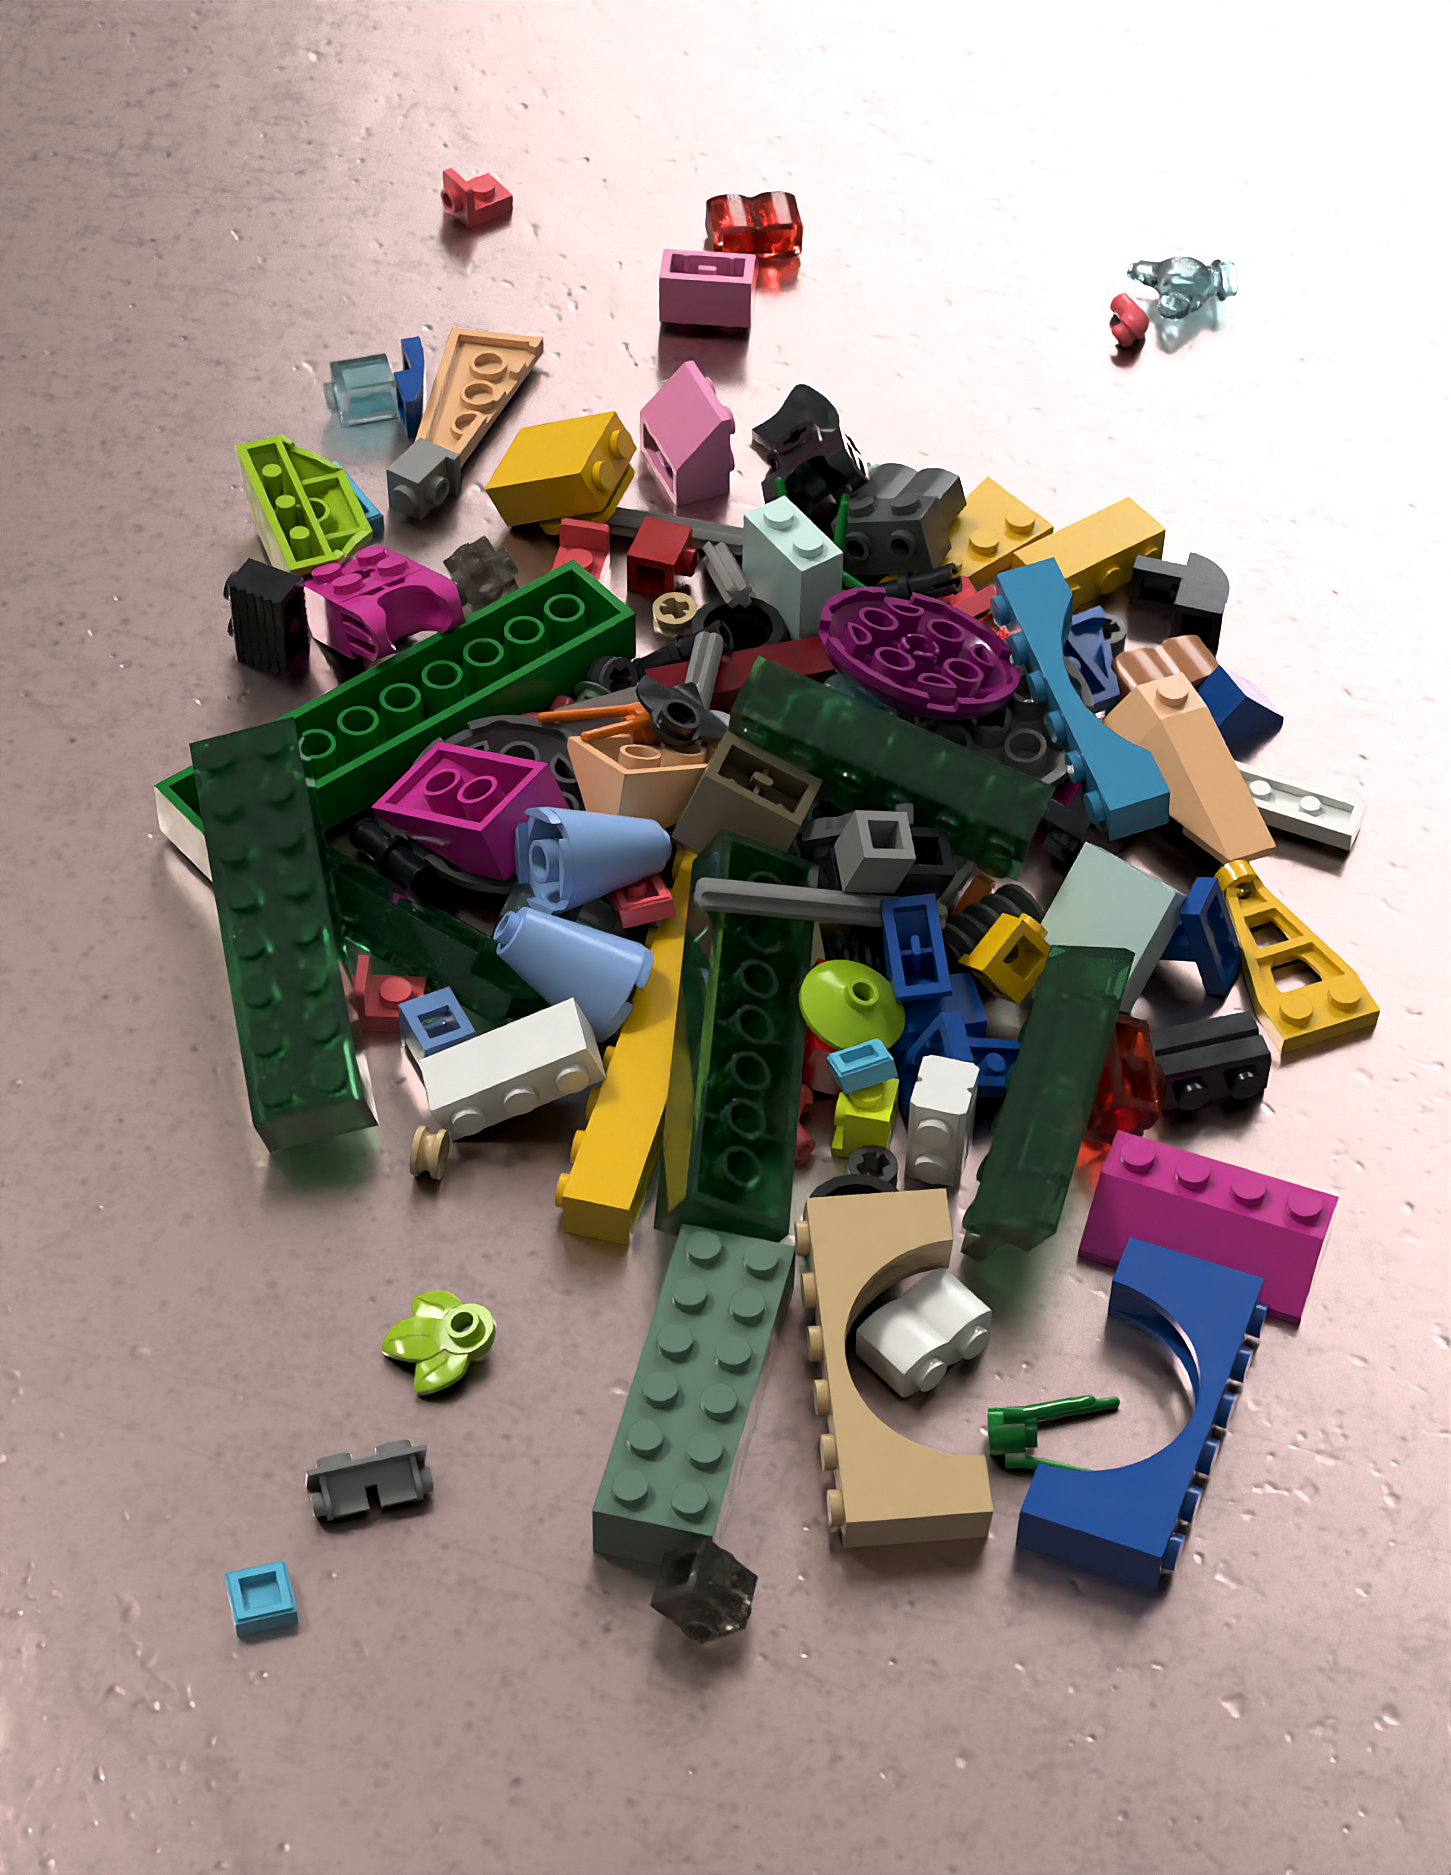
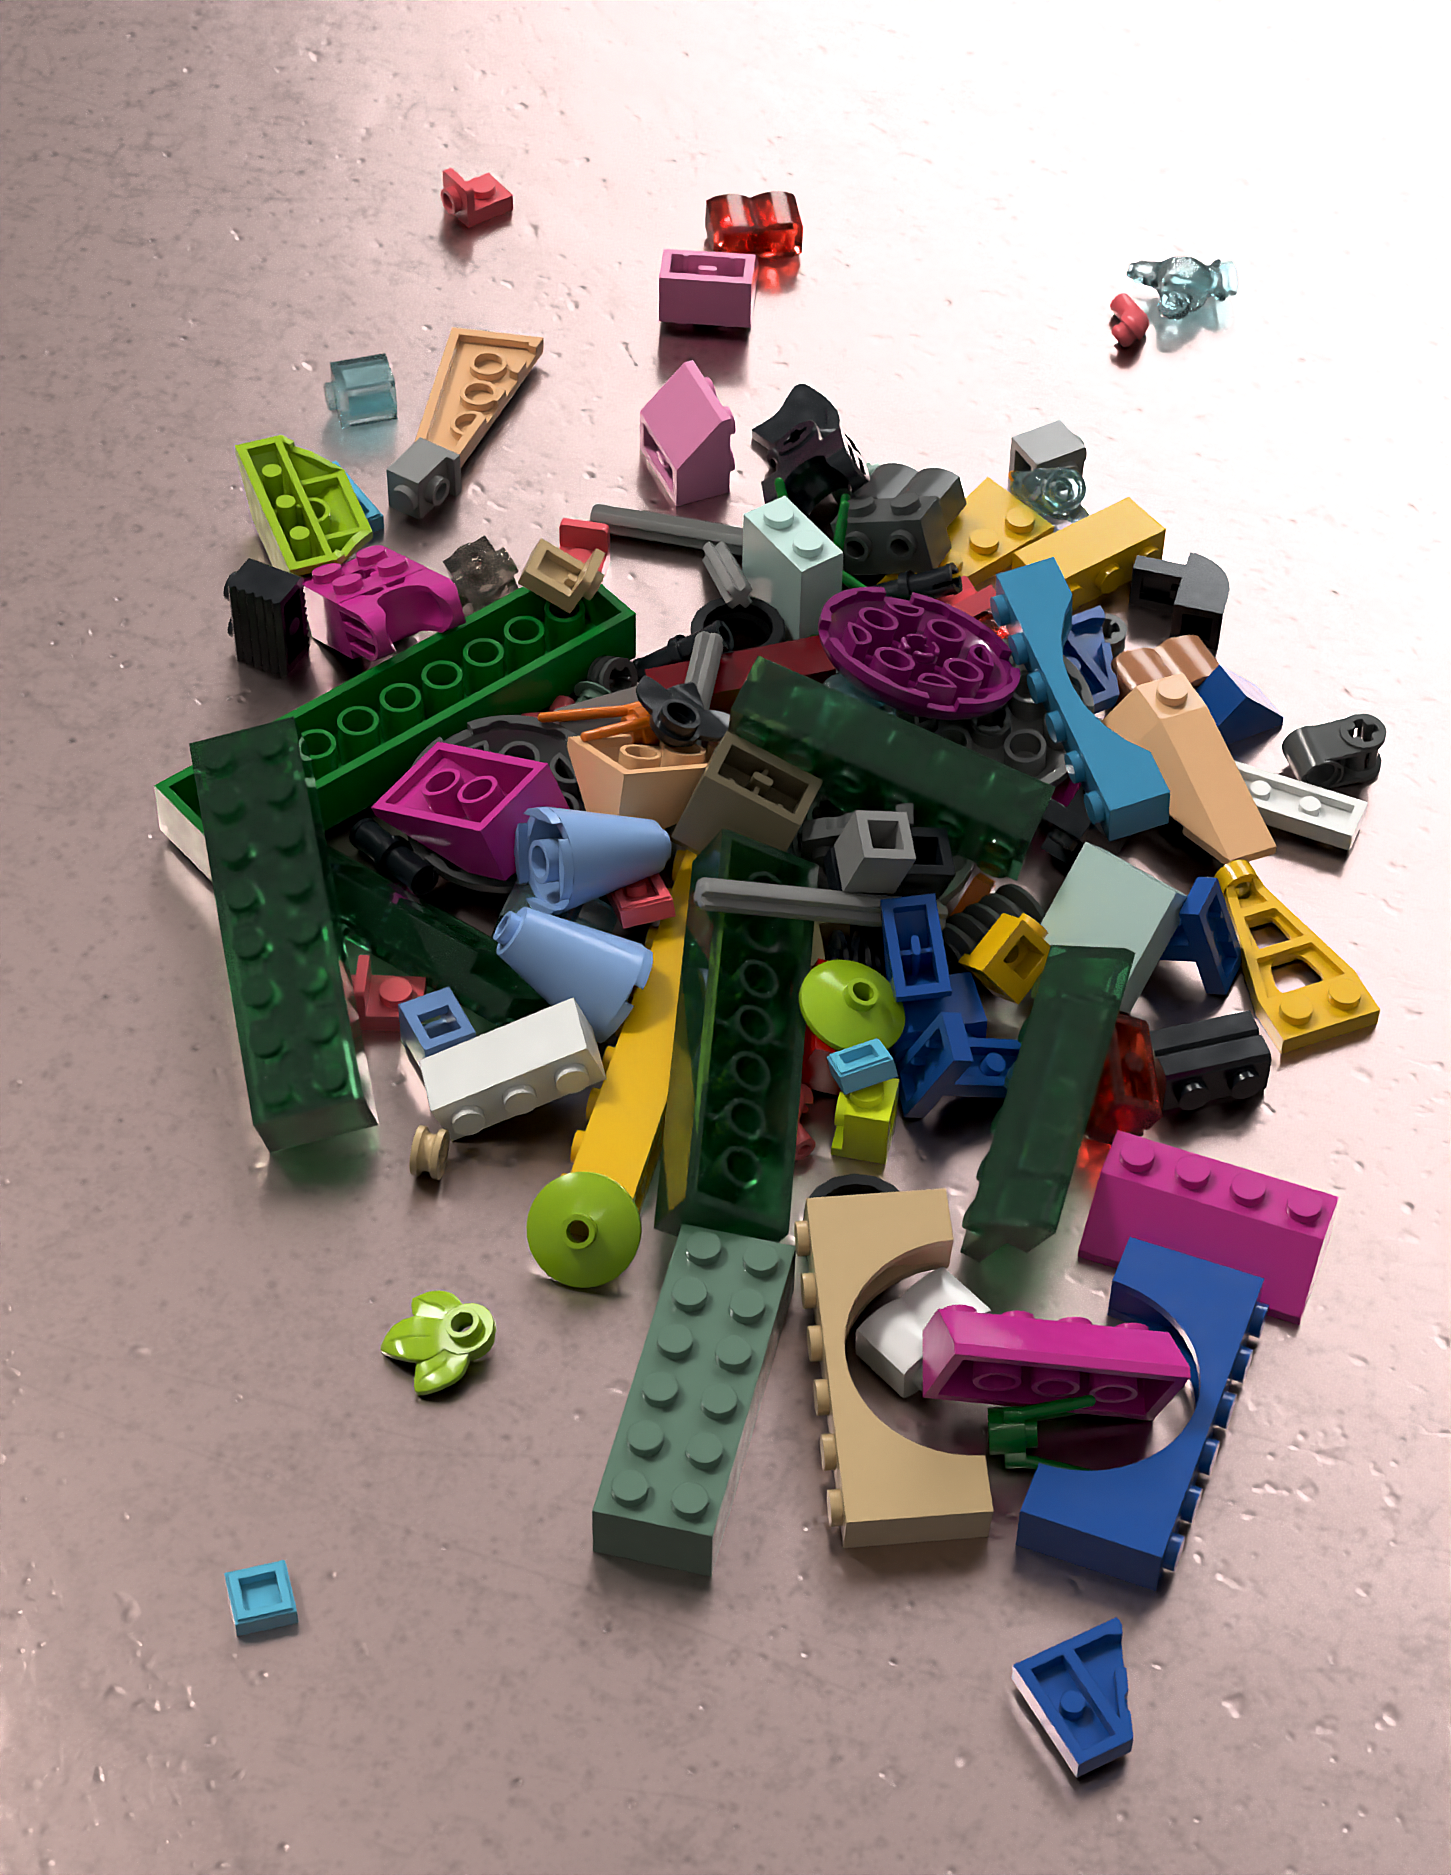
(390, 1470): light grey hinge -> none
(411, 386): blue slope -> none
(561, 576): none -> tan bracket
(564, 471): yellow brick -> none
(611, 1222): none -> lime dish
(660, 558): red brick -> none
(671, 603): tan bush -> none
(704, 1591): clear smoke brick -> none
(874, 1158): dark grey bush -> none
(941, 1120): white brick -> none
(1036, 1361): none -> dark pink slope
(1047, 447): none -> brick
(1051, 492): none -> clear light blue animal
(1081, 1696): none -> blue wing
(1331, 756): none -> dark grey piece

